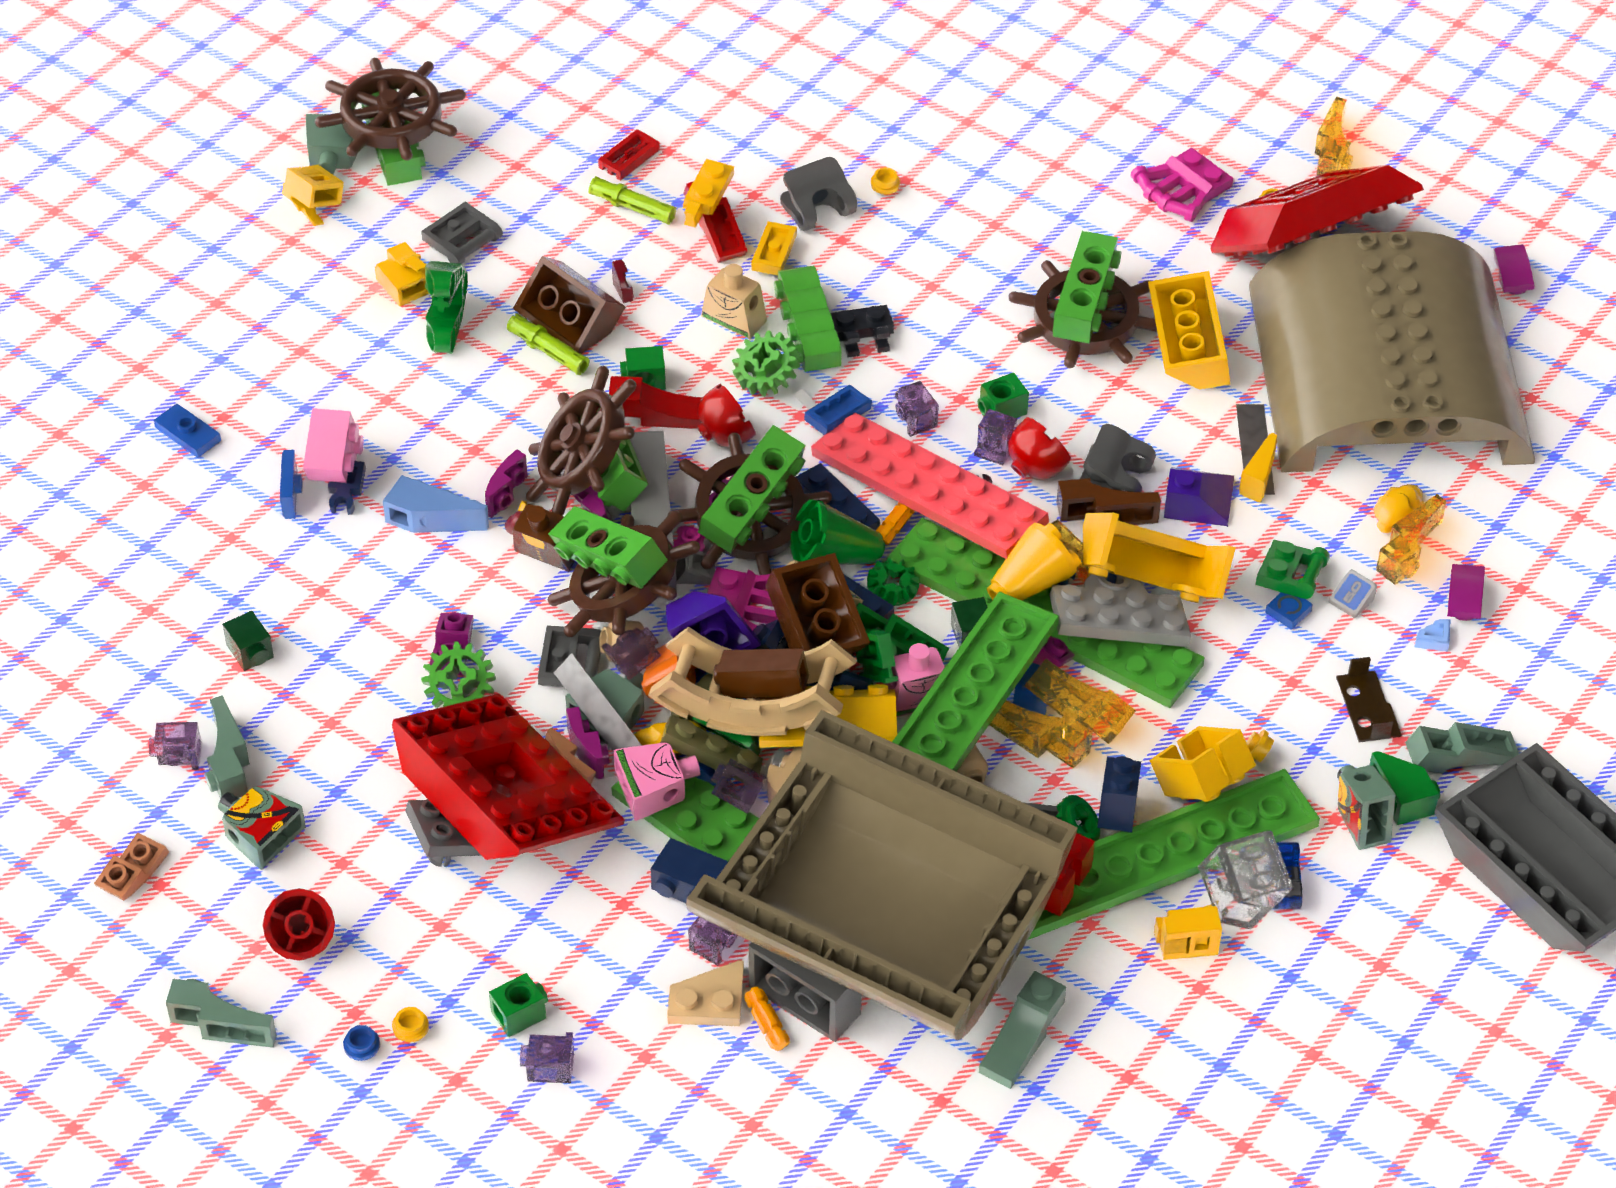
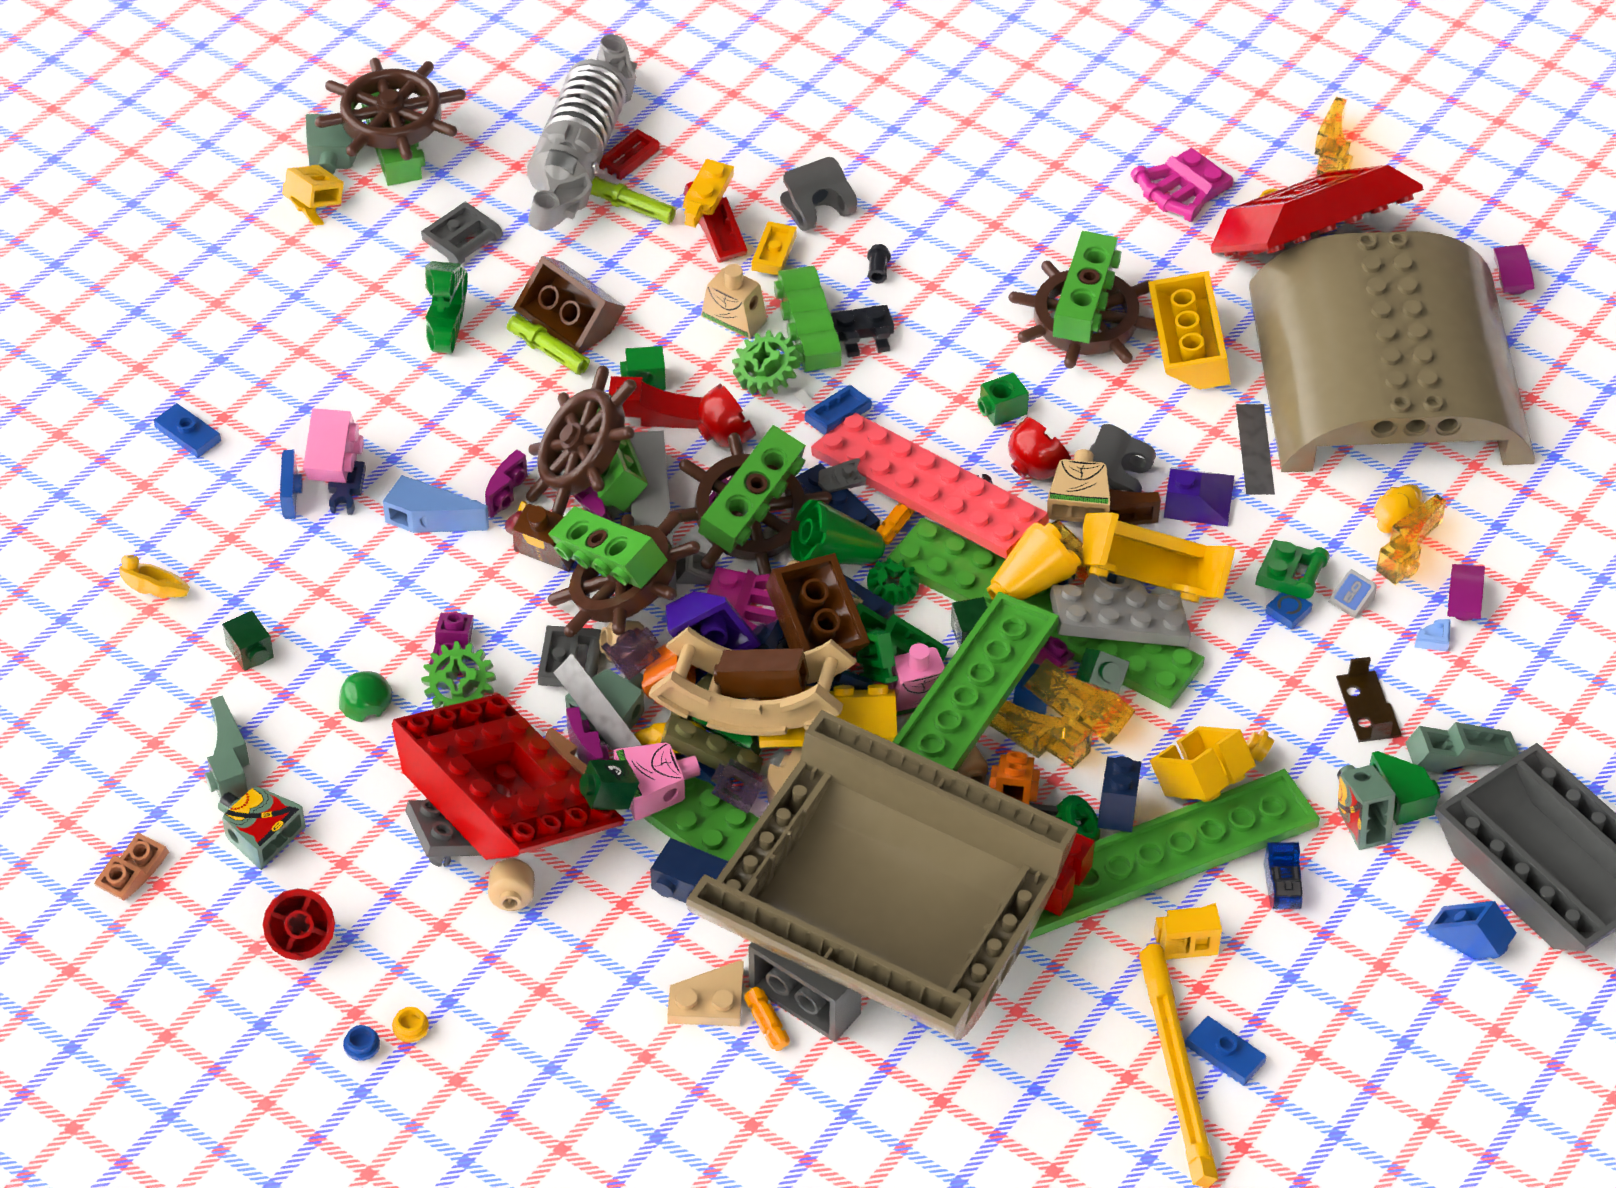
(151, 579): none -> yellow arm
(176, 744): clear purple brick -> none
(194, 1005): sand green slope -> none
(364, 695): none -> green hair
(402, 274): yellow piece -> none
(511, 884): none -> tan head
(513, 1016): green brick -> none
(548, 1058): clear purple brick -> none
(579, 133): none -> light grey piece
(608, 784): none -> dark green brick
(619, 281): dark red tile -> none
(688, 534): dark pink plate -> none
(709, 940): clear purple brick -> none
(841, 476): none -> dark grey piece
(878, 258): none -> black pin
(885, 181): yellow plate -> none
(916, 408): clear purple brick -> none
(994, 436): clear purple brick -> none
(1016, 776): none -> orange brick
(1024, 1029): sand green slope -> none
(1078, 488): none -> tan torso
(1102, 670): none -> brick
(1162, 999): none -> yellow piece
(1225, 1050): none -> blue plate
(1245, 879): clear slope -> none
(1257, 472): yellow slope -> none
(1473, 929): none -> blue slope

